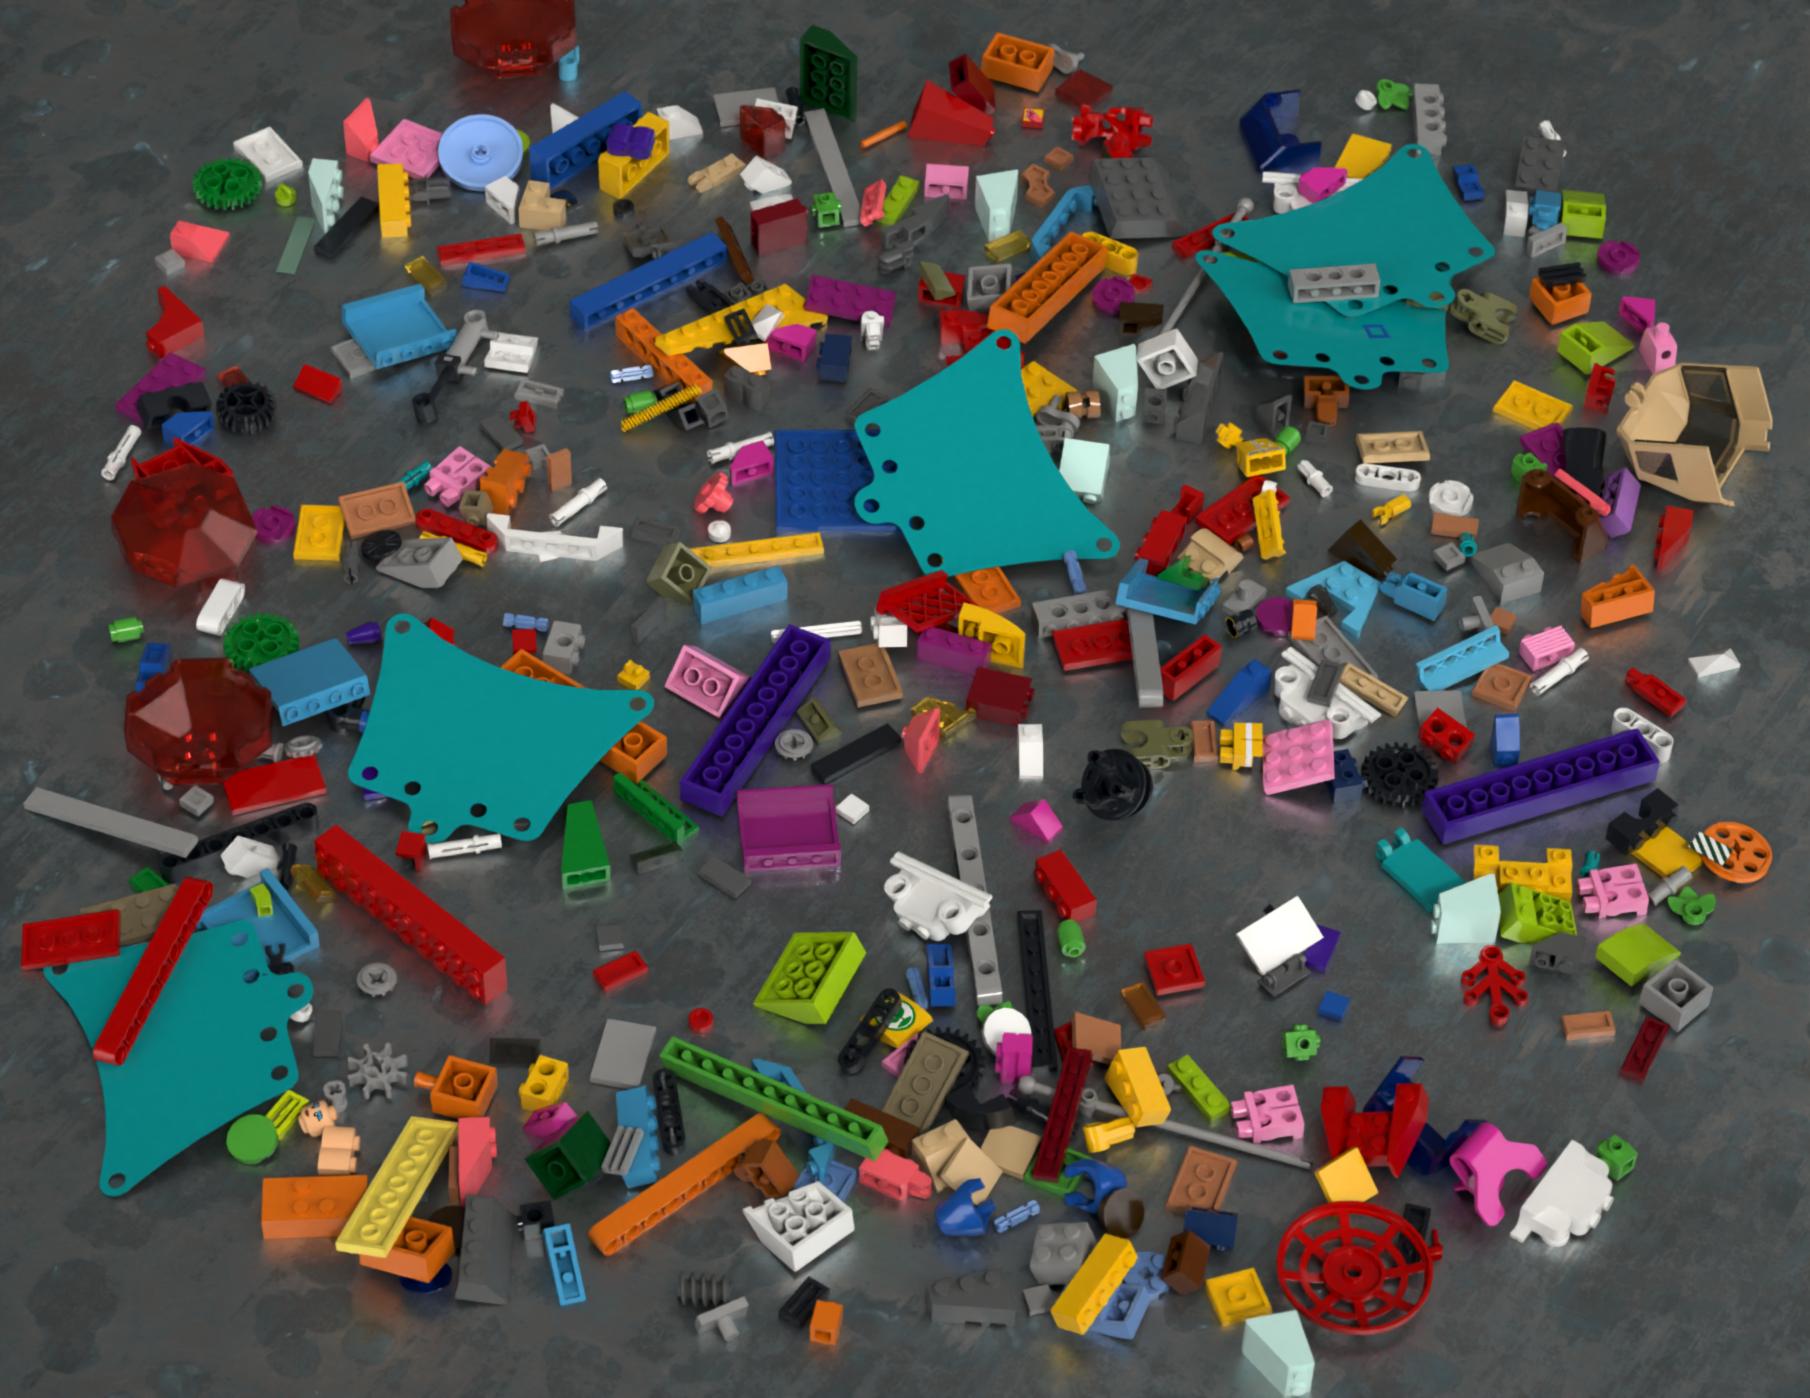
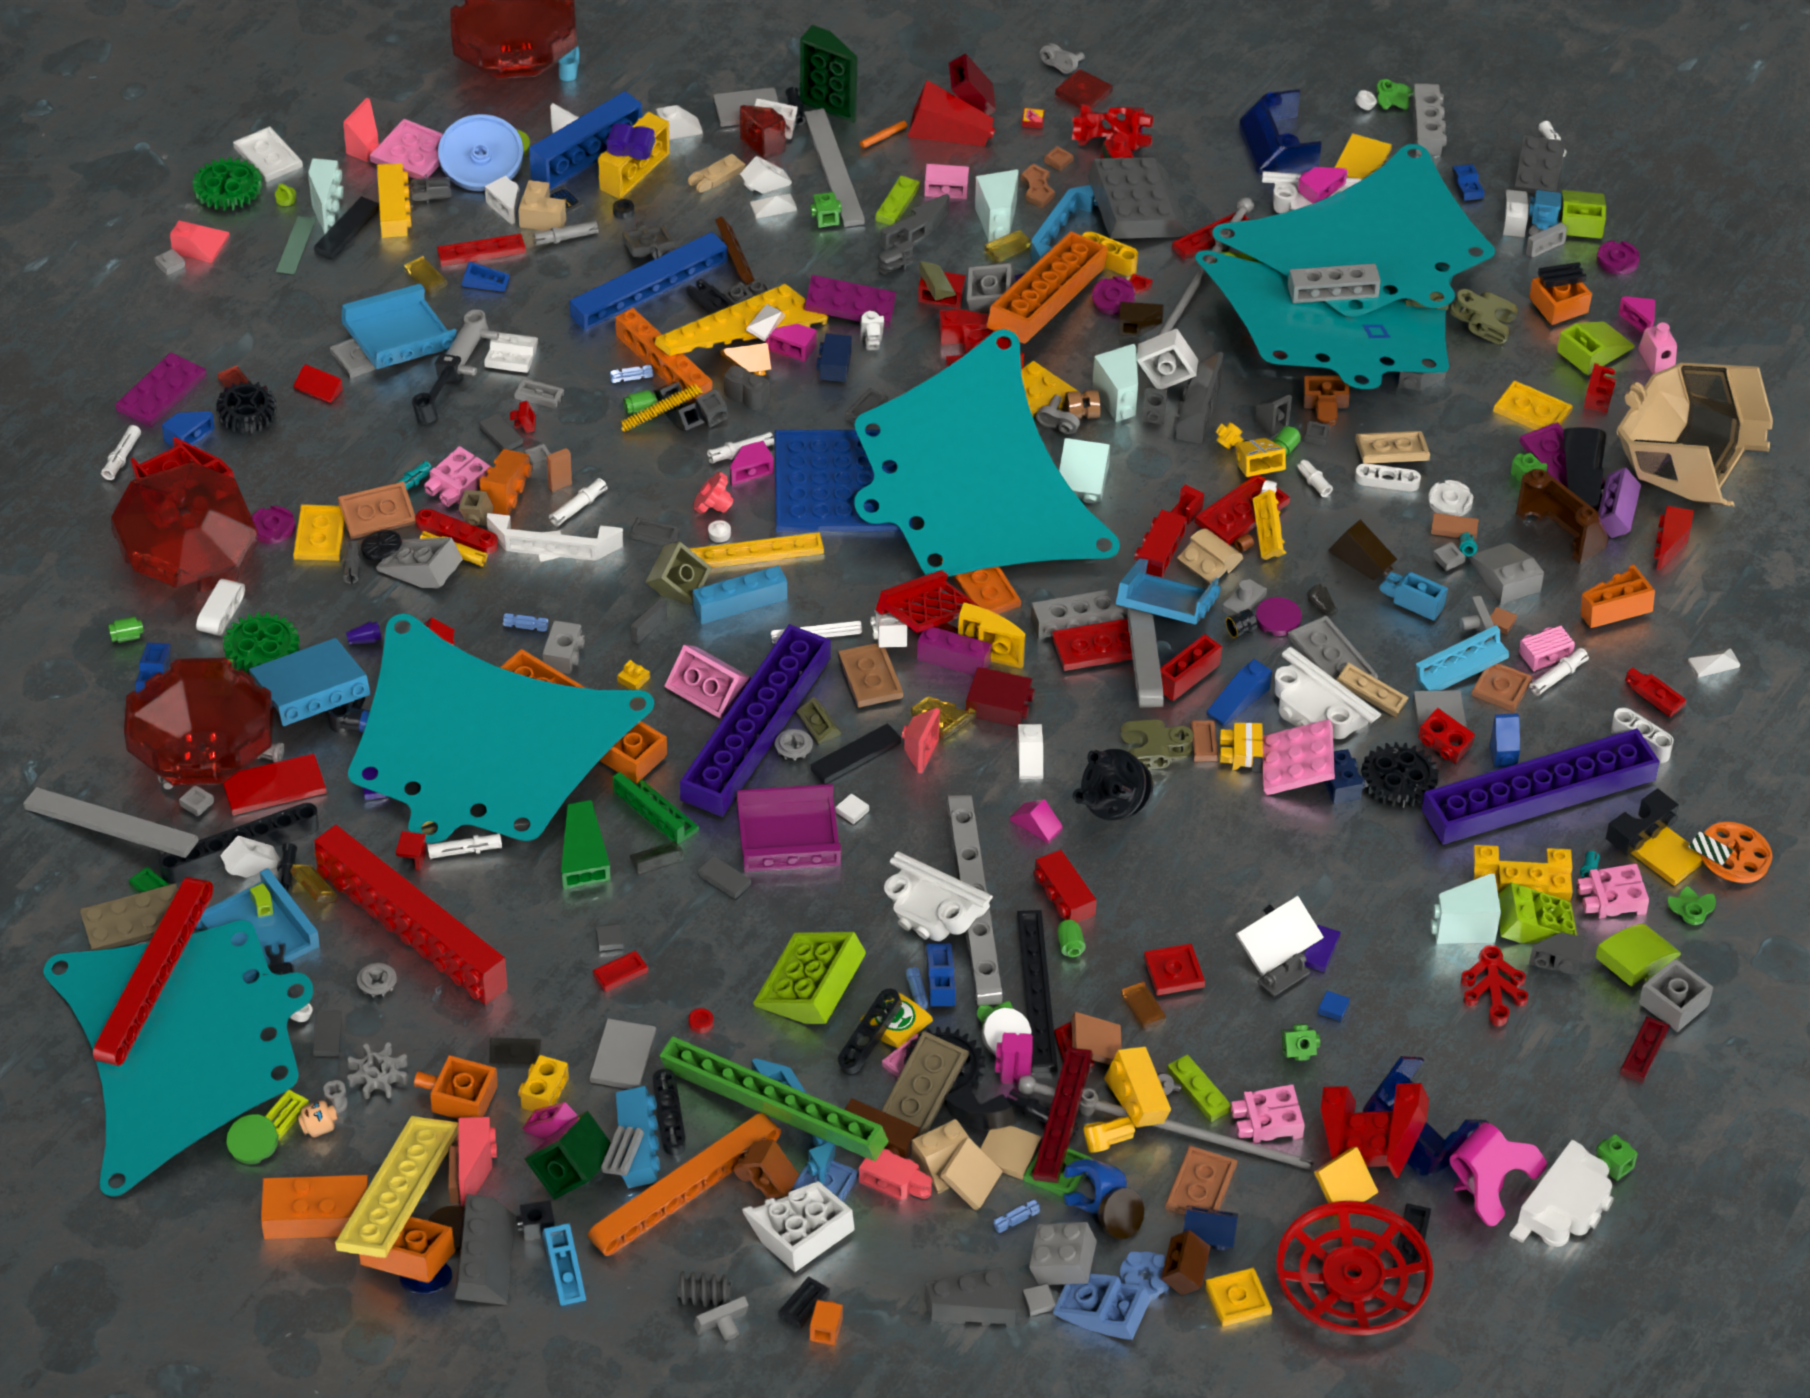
(71, 939): red tile -> none
(155, 406): black arch -> none
(176, 327): red arch -> none
(302, 746): light grey gear -> none
(338, 1151): light nougat brick -> none
(525, 640): red panel -> none
(745, 336): black tile -> none
(778, 227): dark red brick -> none
(873, 203): coral plate -> none
(958, 1214): blue piece -> none
(1017, 62): orange brick -> none
(1053, 437): light grey piece -> none
(1074, 572): medium blue axle -> none
(1094, 1284): yellow brick -> none
(1179, 575): green slope -> none
(1280, 1351): light aqua slope -> none
(1303, 619): orange slope -> none
(1325, 683): dark grey tile -> none
(1347, 588): medium azure wing -> none
(1392, 509): yellow bar -> none
(1417, 868): teal tile -> none
(1437, 1248): red hand -> none
(1584, 493): coral plate -> none
(1588, 1025): nougat tile -> none
(1669, 885): light grey pin -> none

